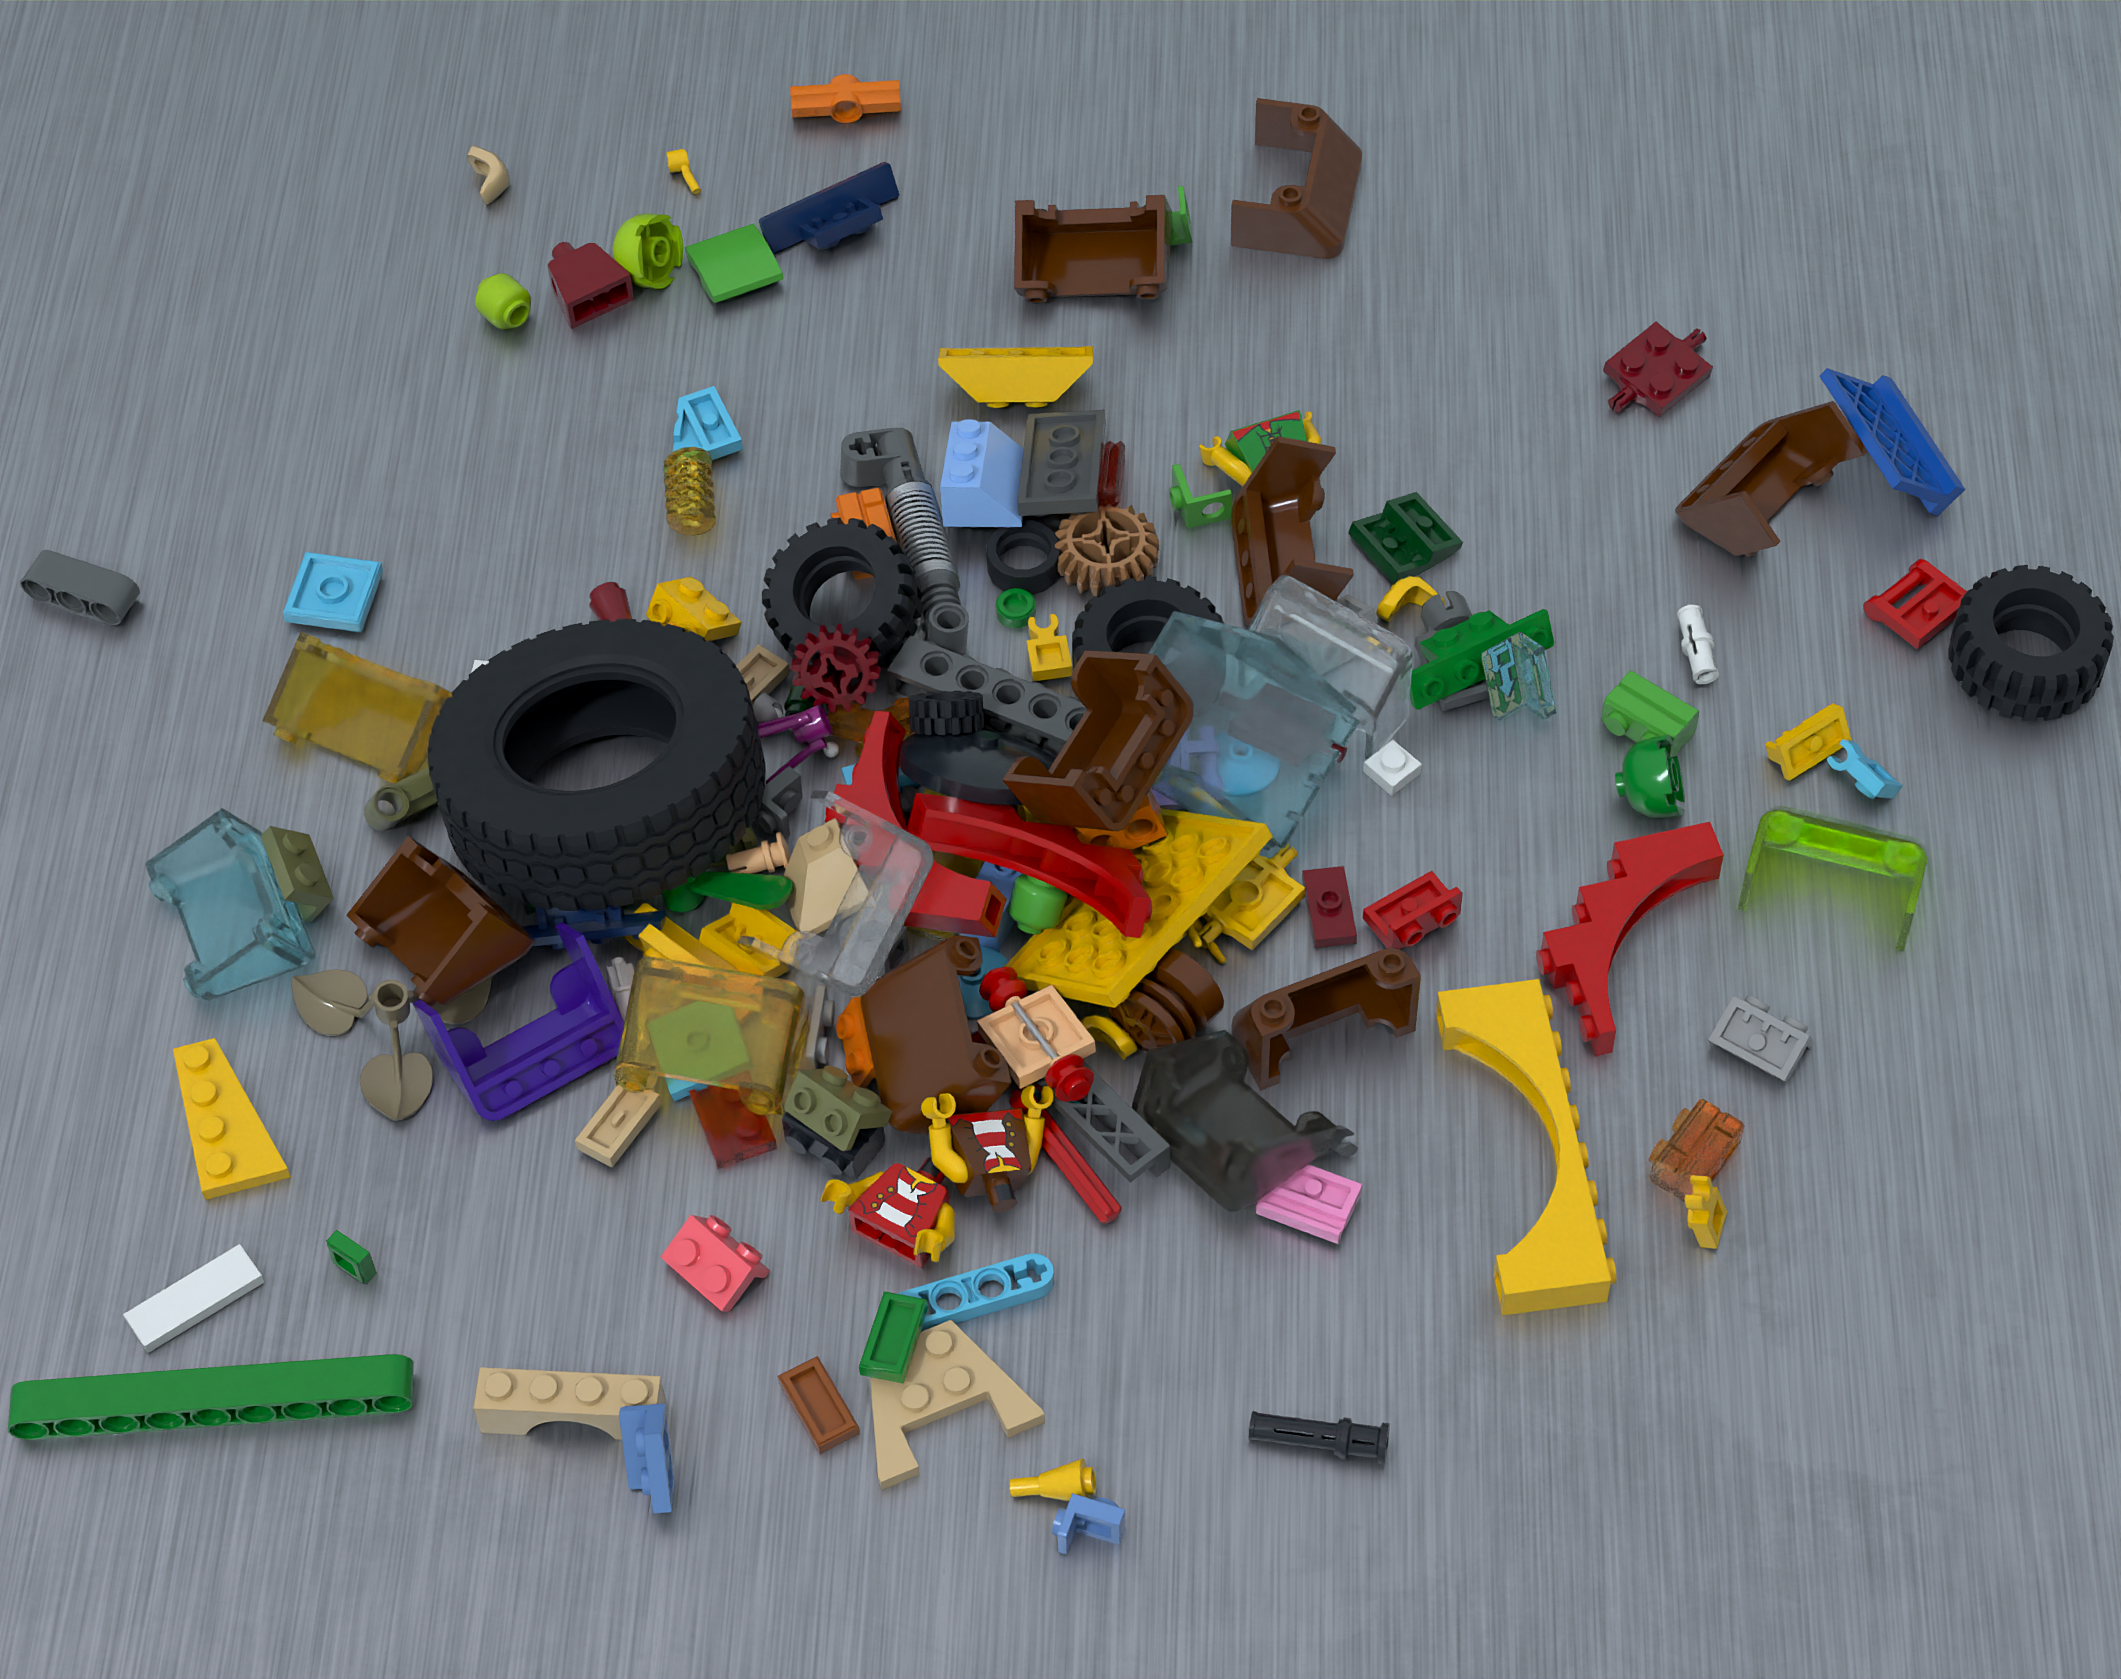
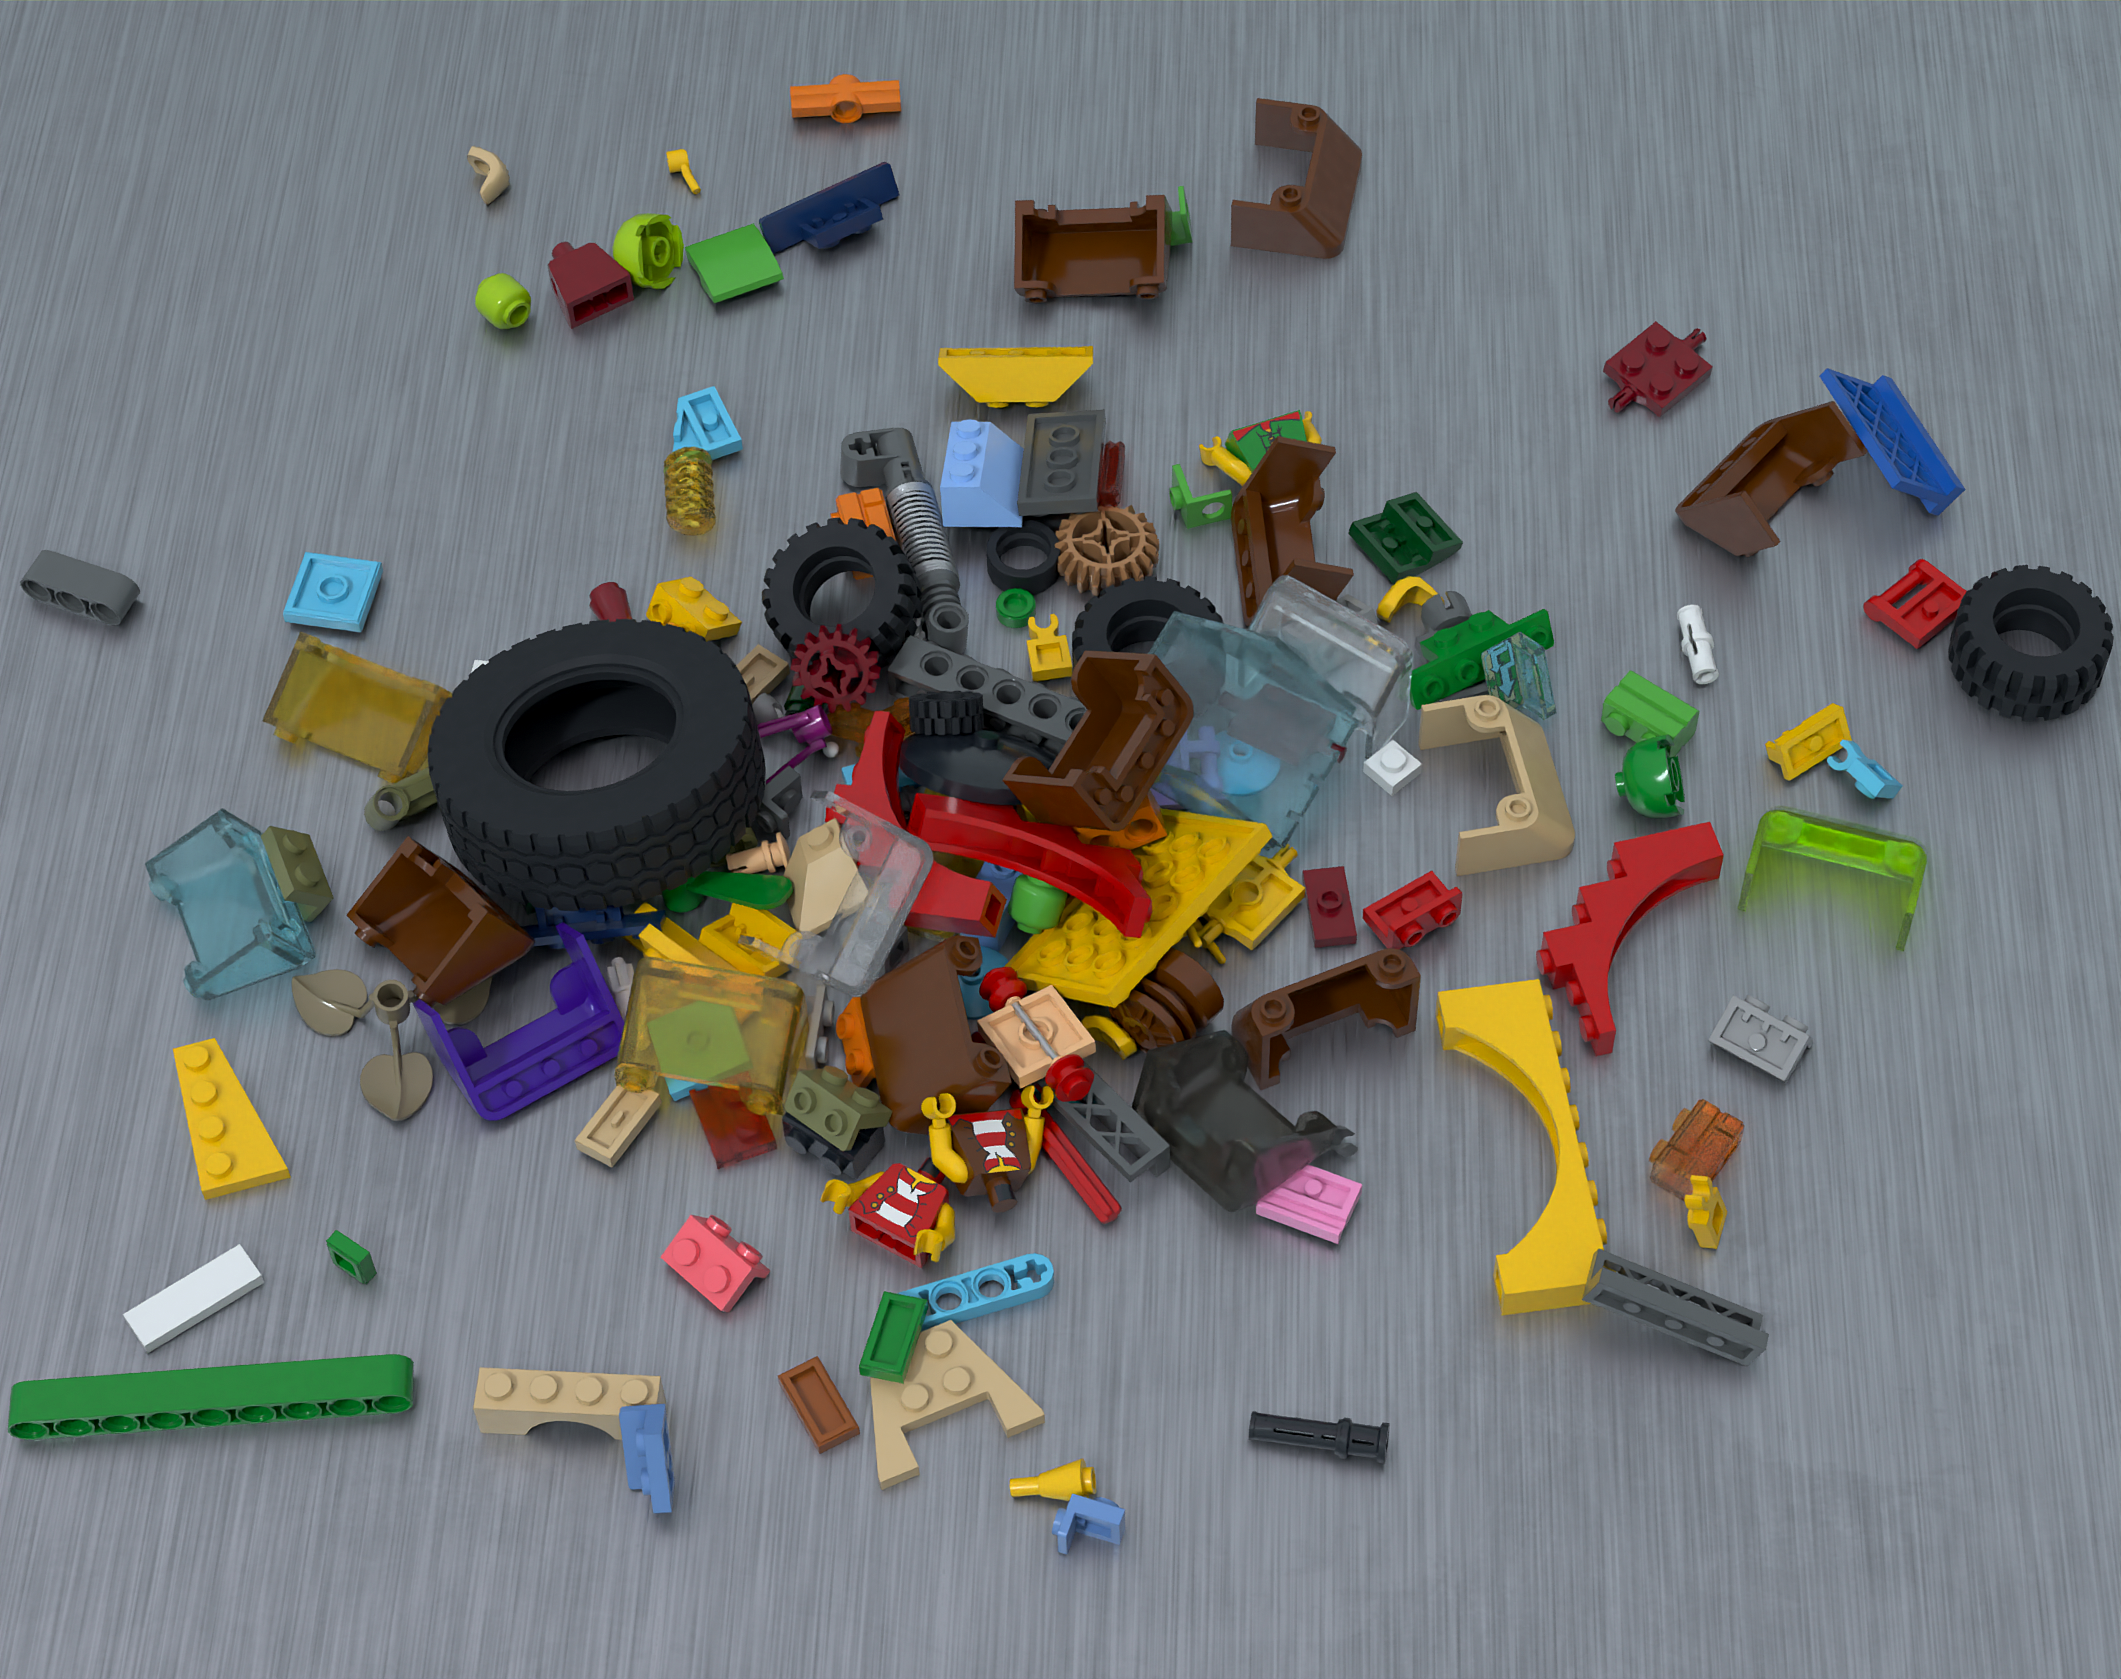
(1532, 823): none -> tan windscreen
(1674, 1314): none -> dark grey fence

